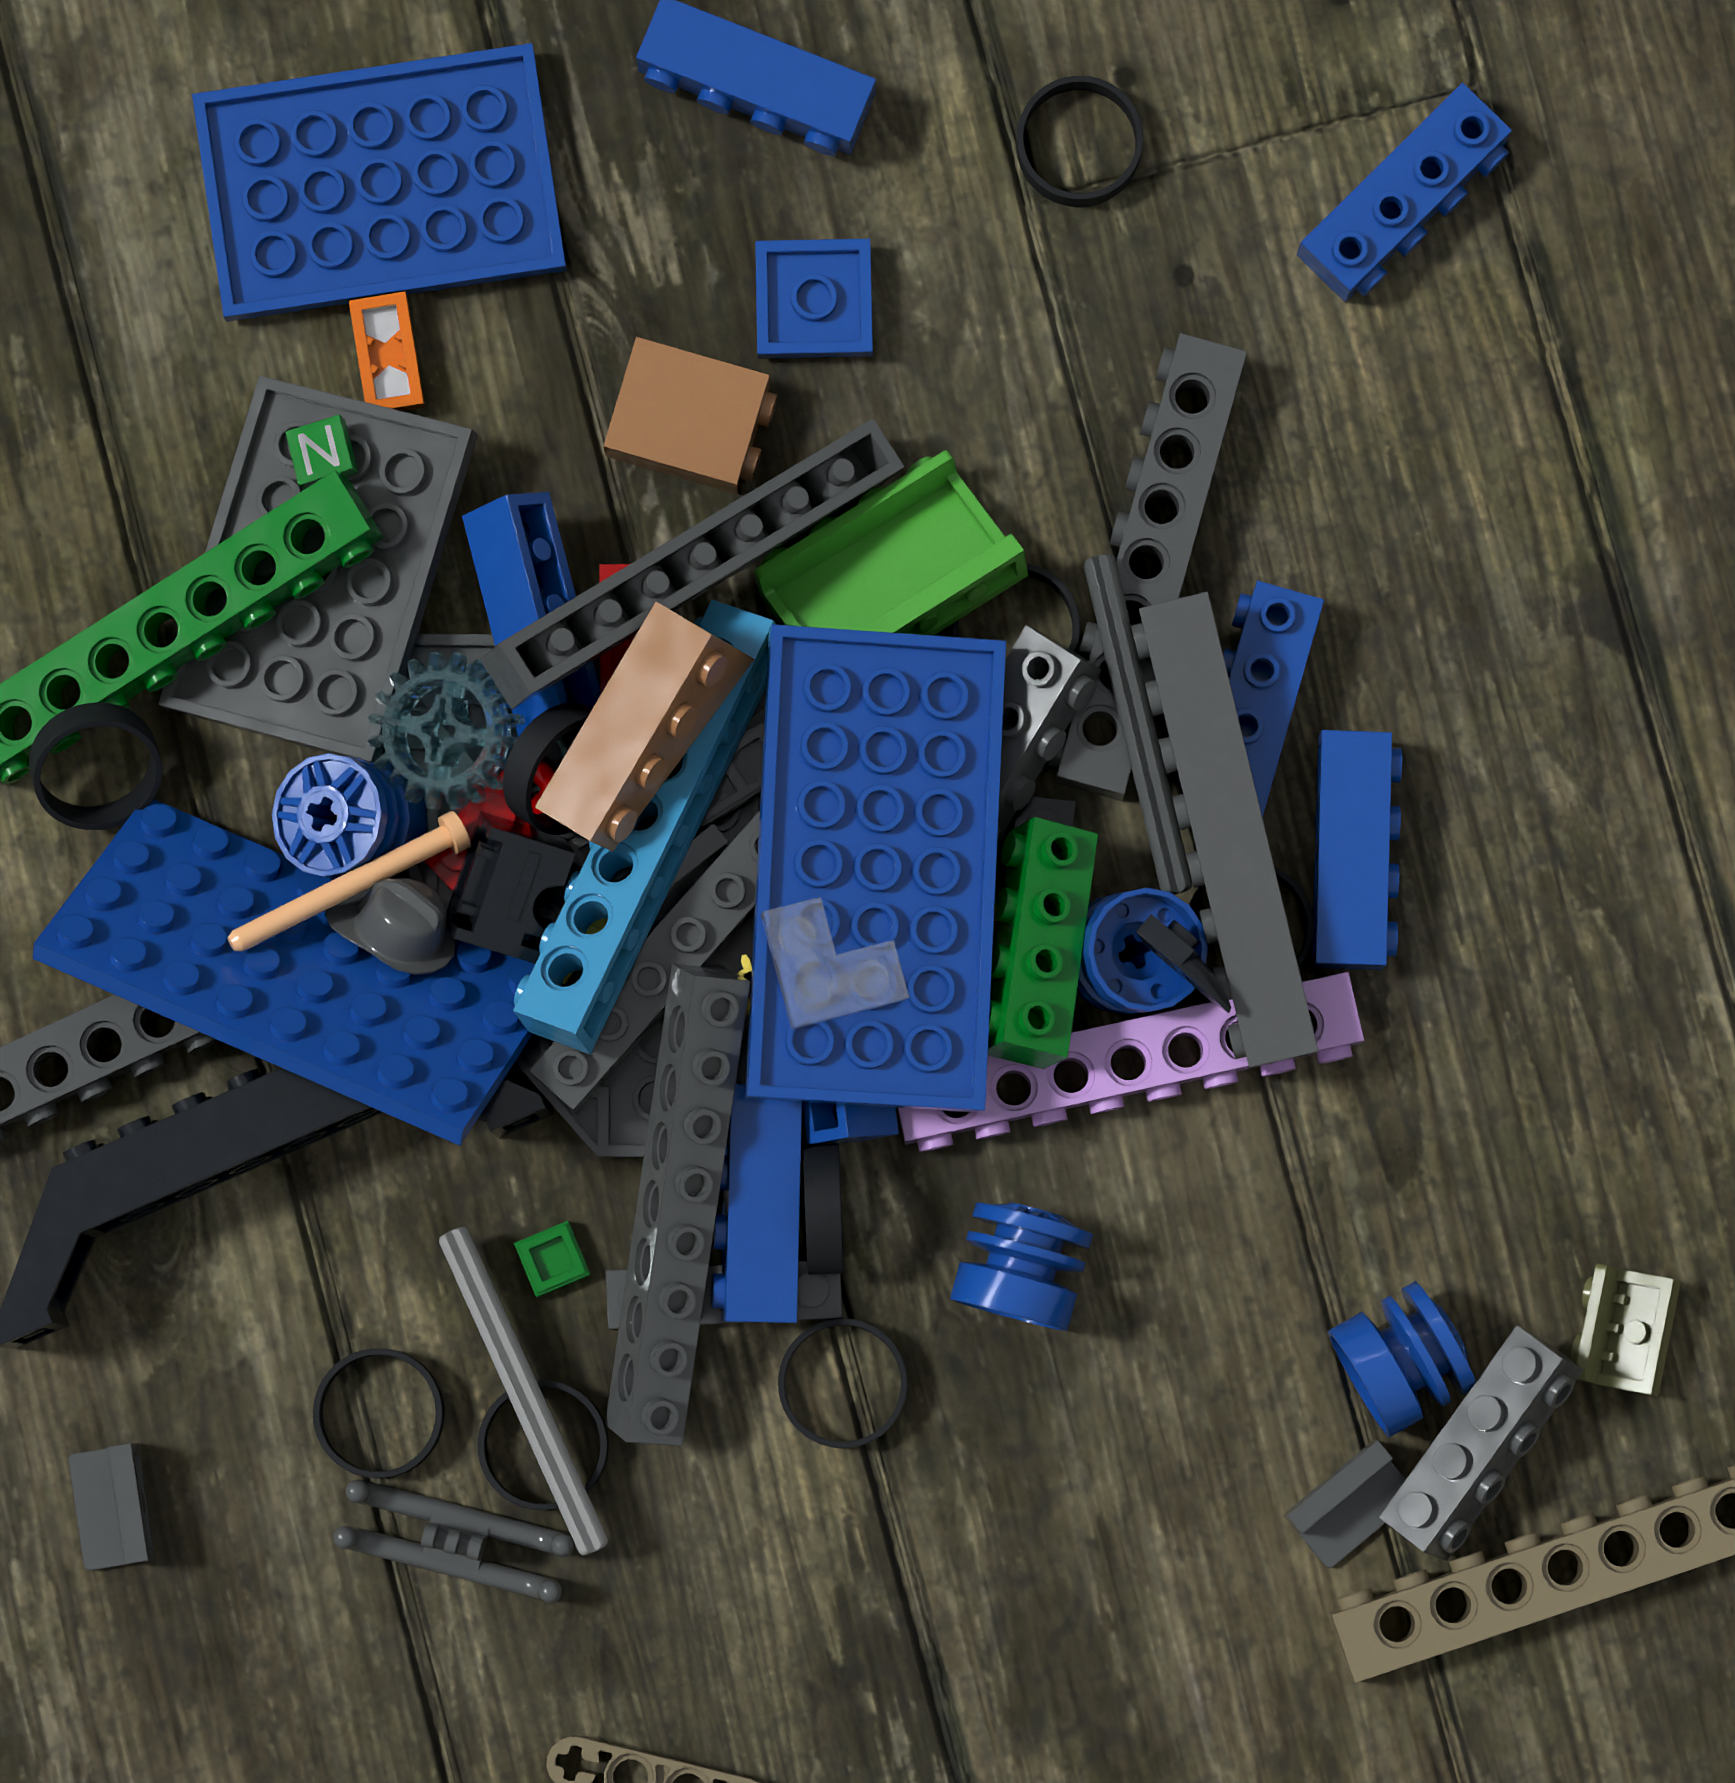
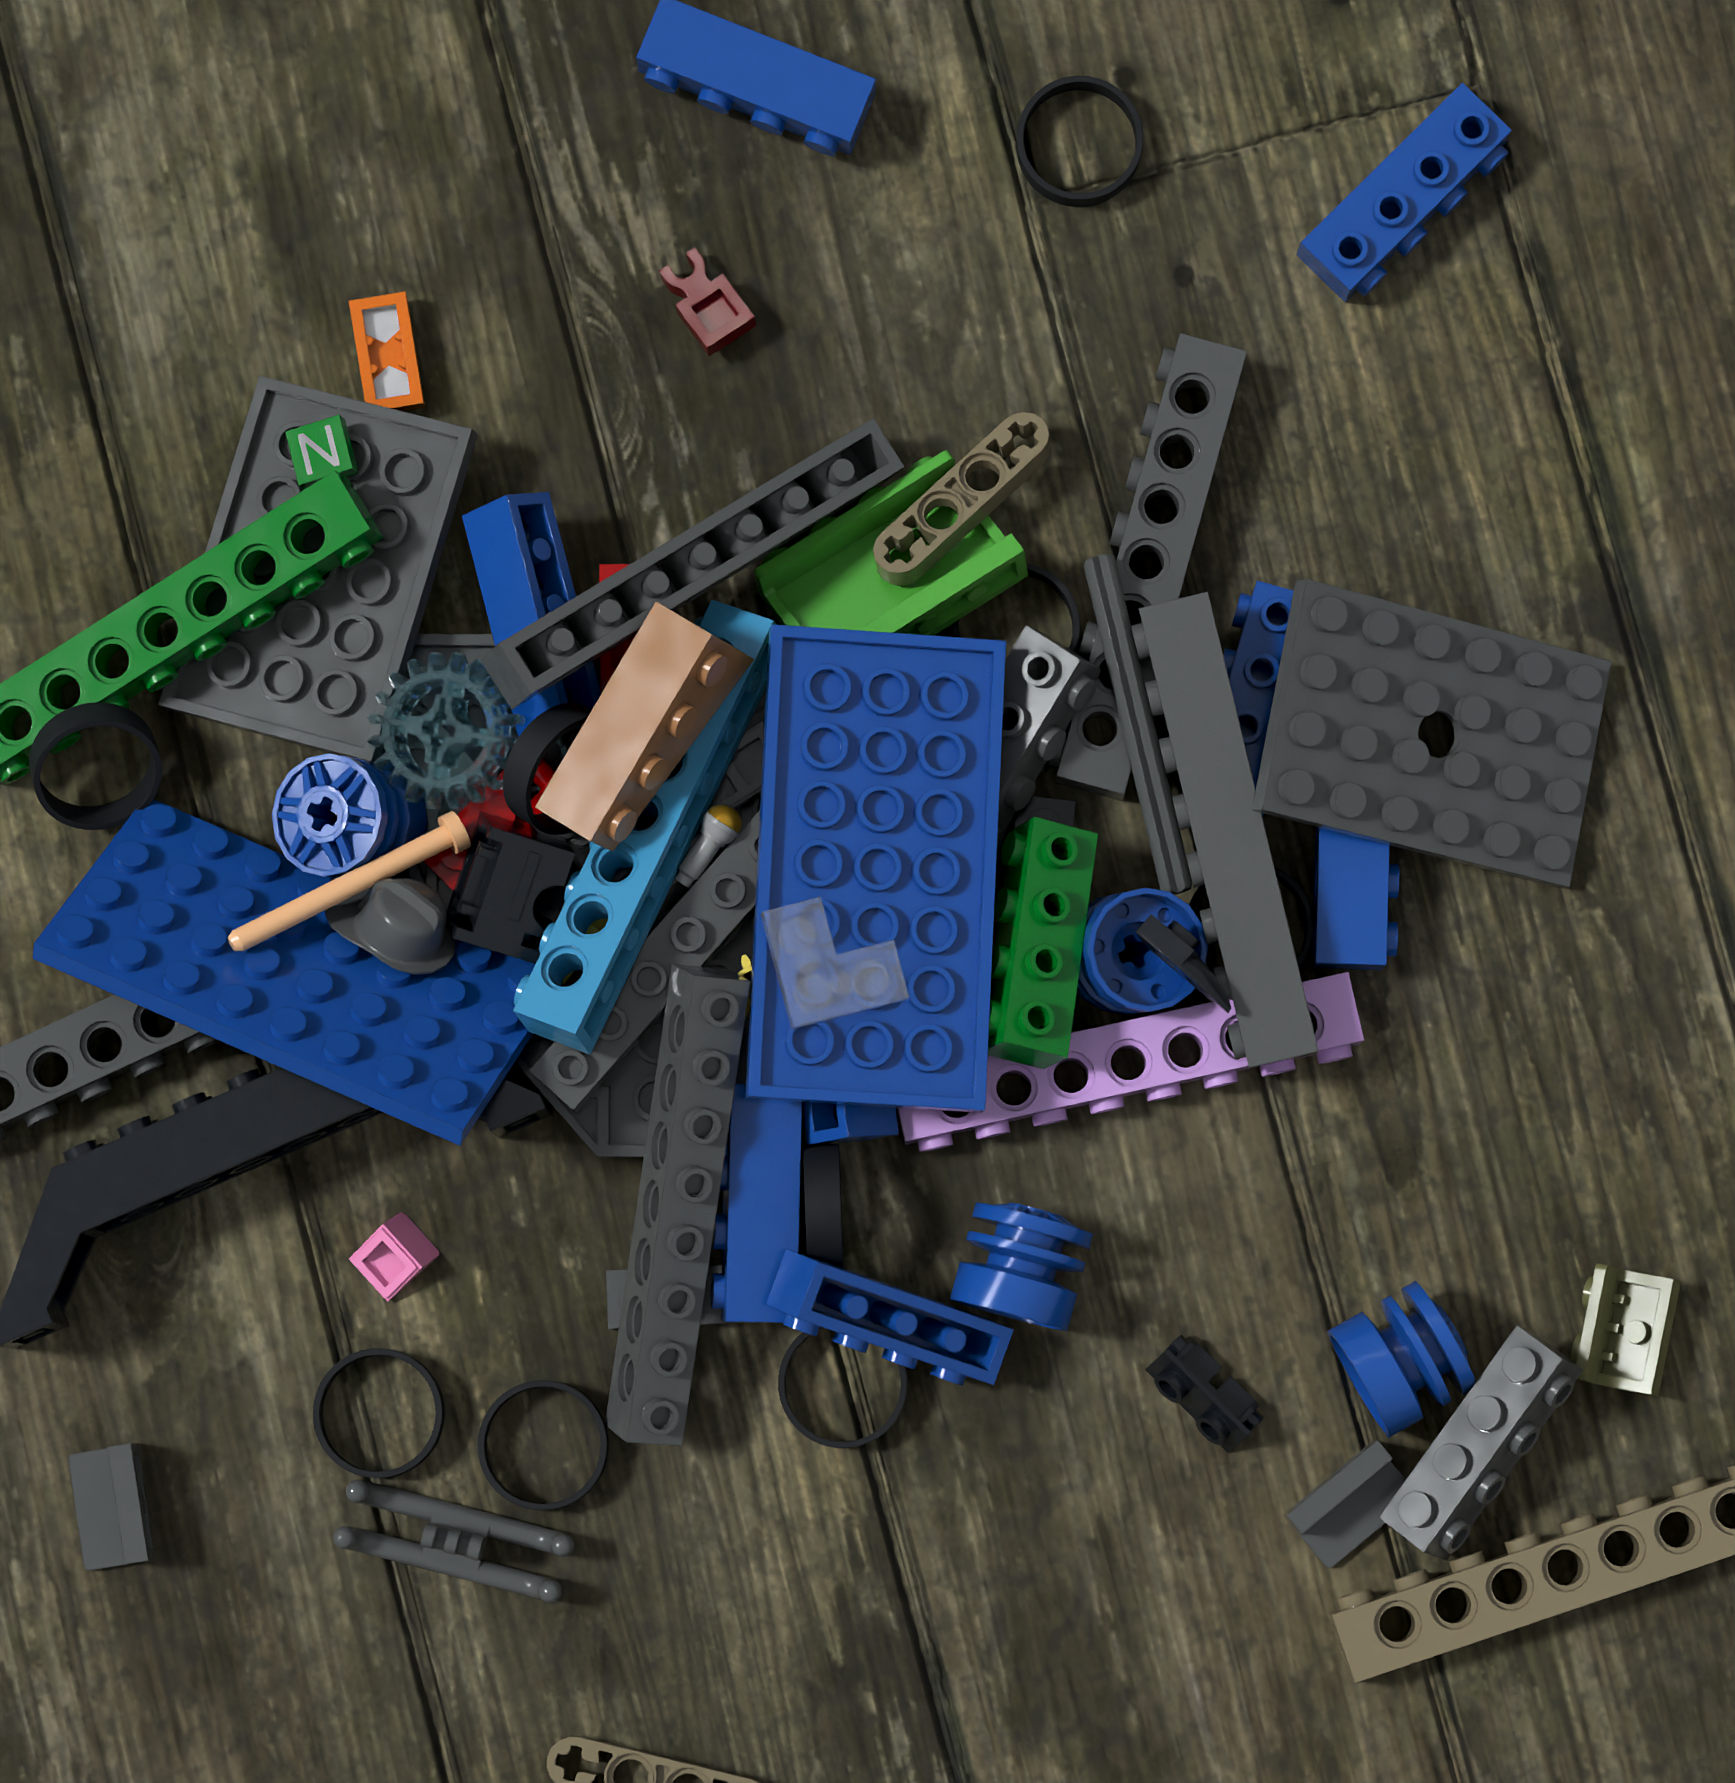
(378, 182): blue plate -> none
(394, 1255): none -> bright pink slope
(523, 1391): light grey axle -> none
(552, 1259): green tile -> none
(690, 416): medium nougat brick -> none
(709, 308): none -> plate
(719, 827): none -> light grey piece
(813, 298): blue plate -> none
(890, 1317): none -> blue brick
(955, 493): none -> dark tan beam
(1221, 1414): none -> black hinge
(1349, 749): none -> dark grey plate

